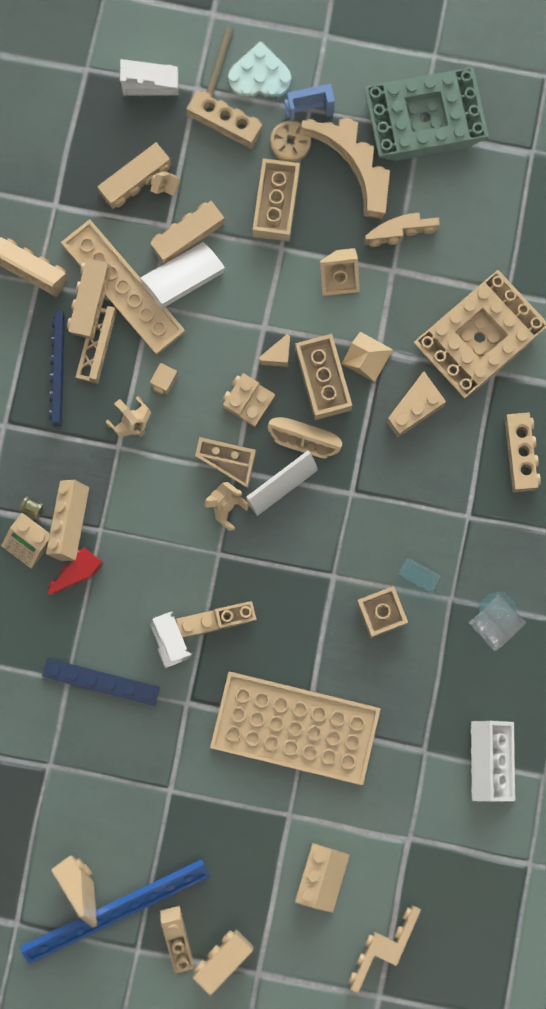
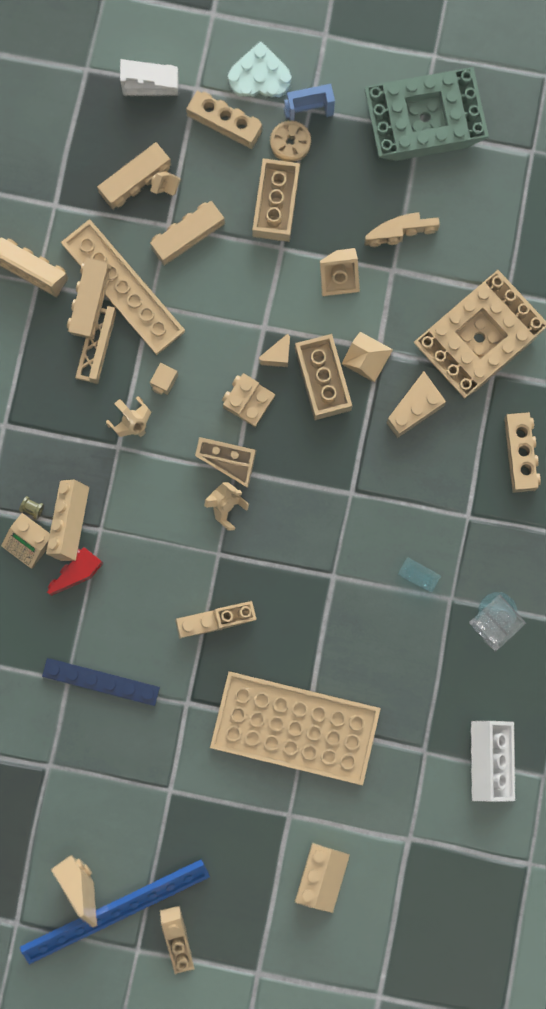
(56, 376): dark blue plate -> none
(169, 639): white piece -> none
(182, 275): white slope -> none
(219, 61): dark tan bar -> none
(222, 961): tan brick -> none
(282, 483): white slope -> none
(304, 437): tan brick -> none
(359, 156): tan arch -> none
(382, 612): tan brick -> none
(384, 948): tan bracket -> none

